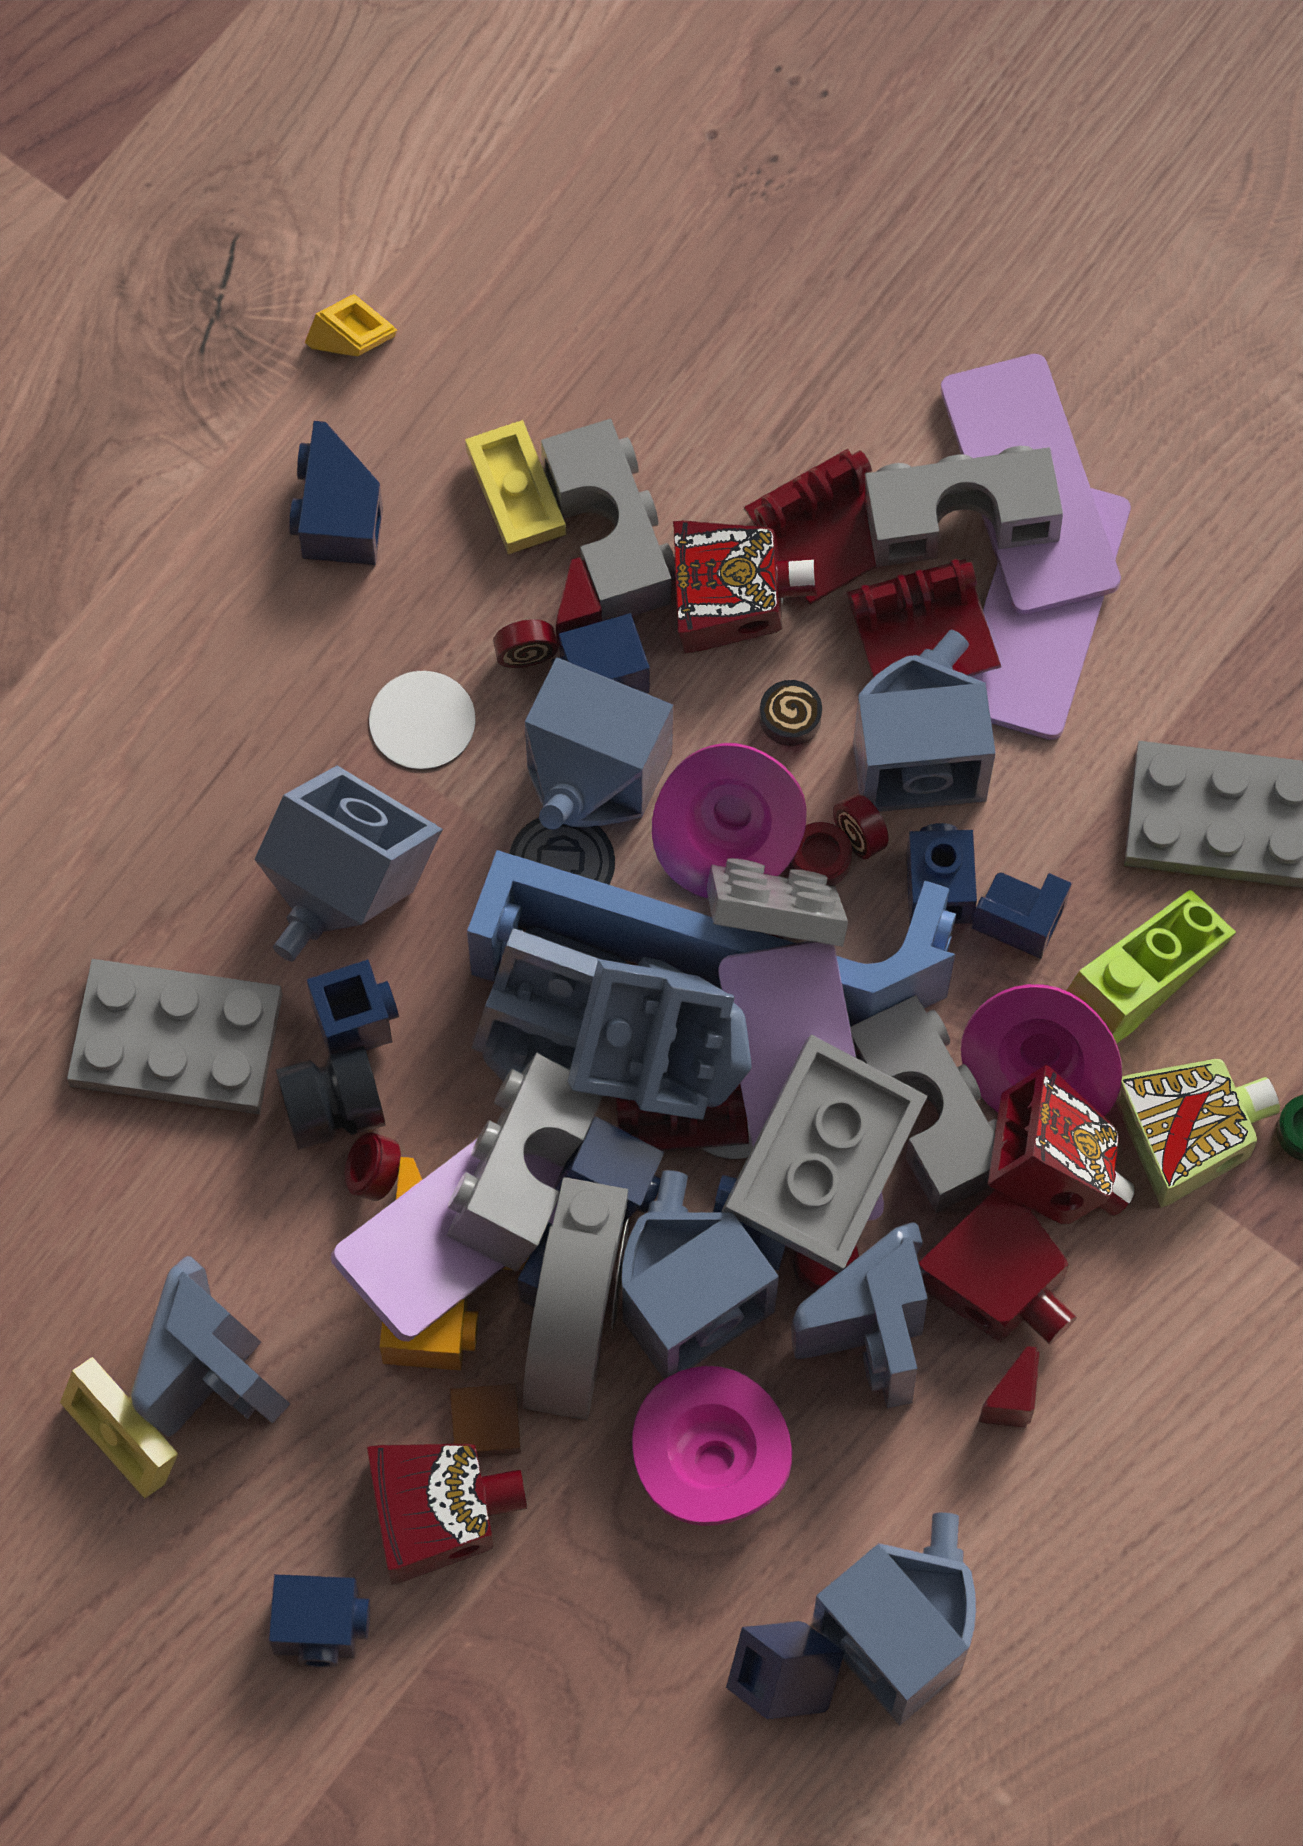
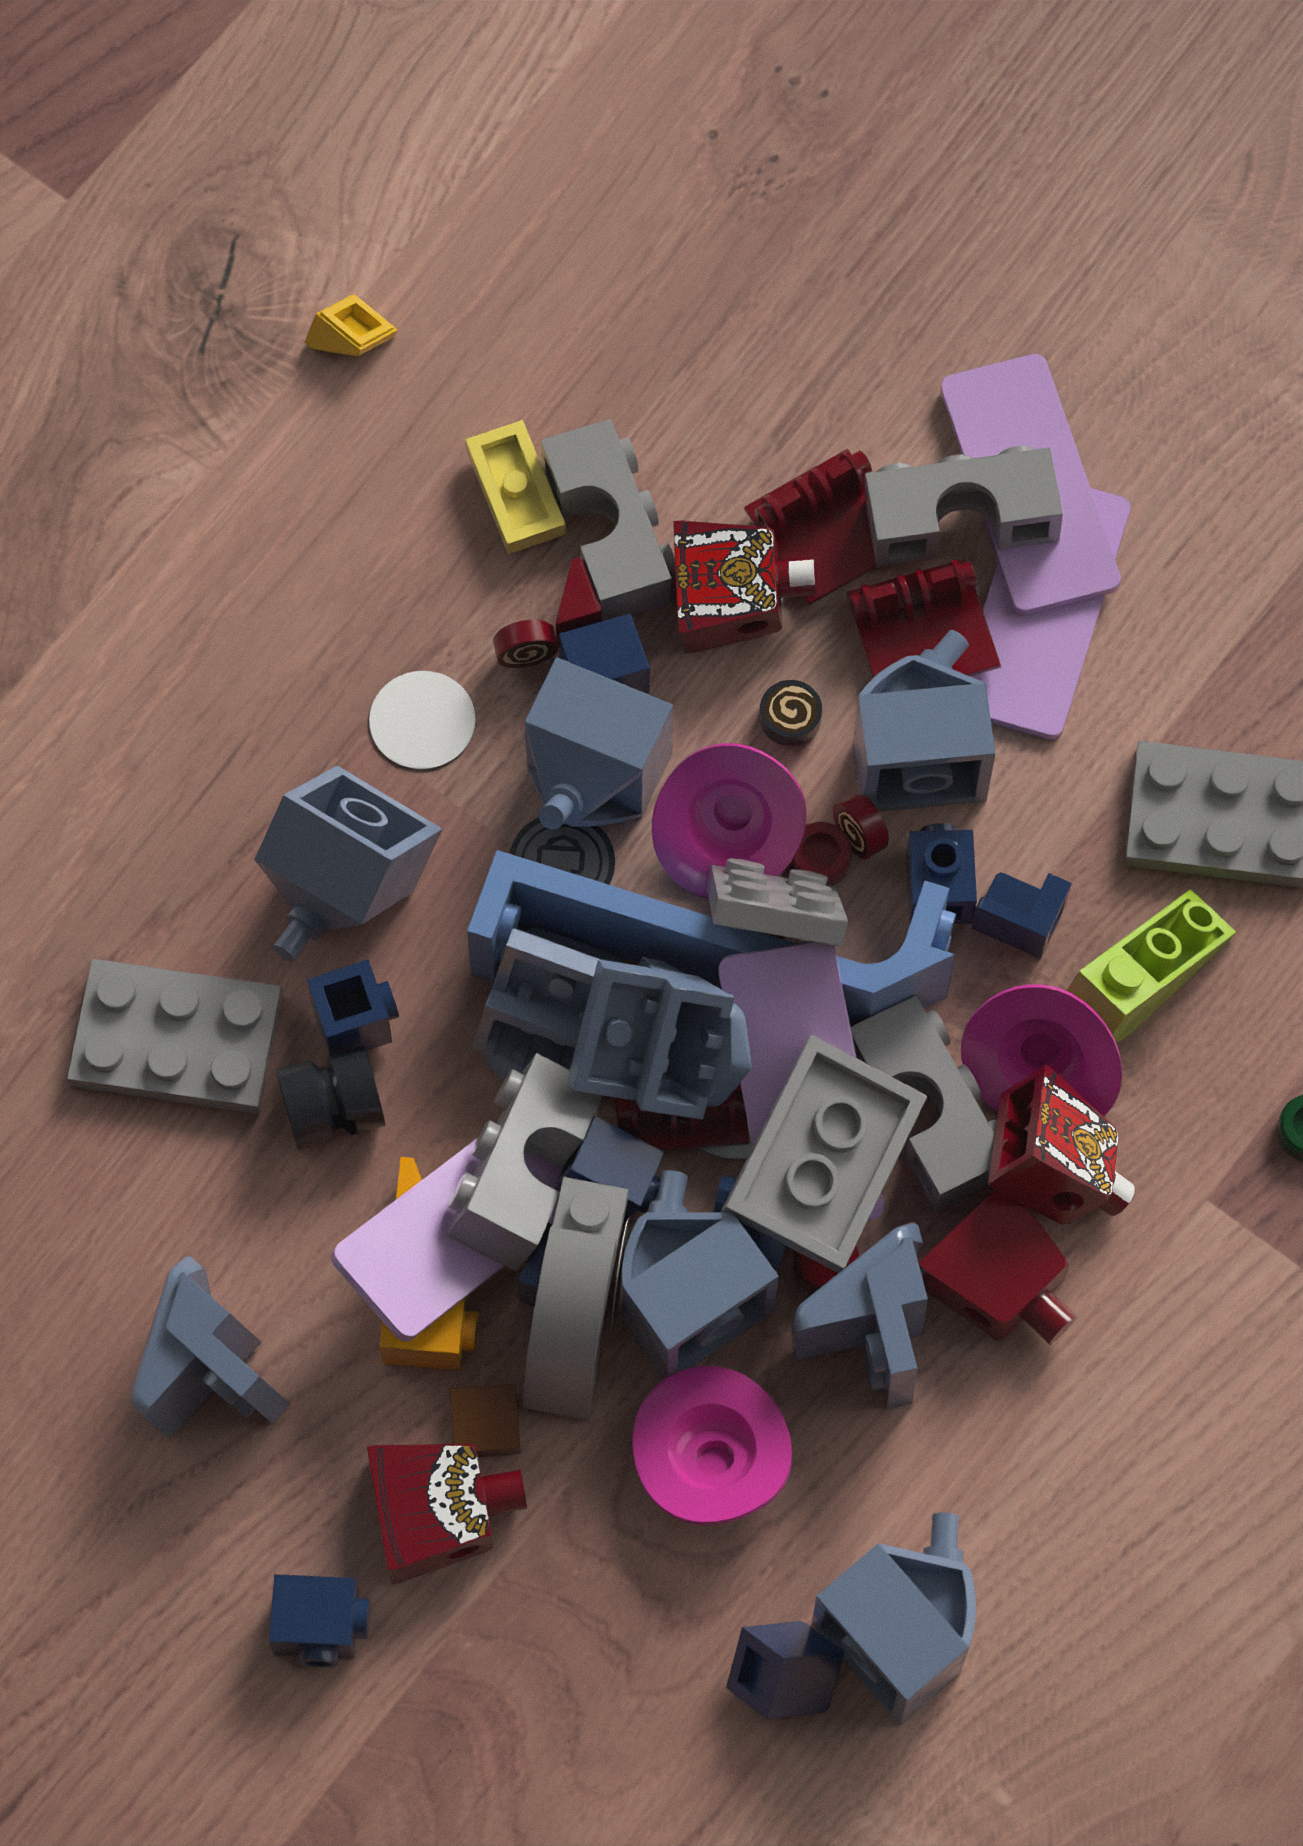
(117, 1428): light yellow plate -> none
(339, 503): dark blue slope -> none
(372, 1166): dark red tile -> none
(1015, 1395): dark red slope -> none
(1192, 1123): torso -> none

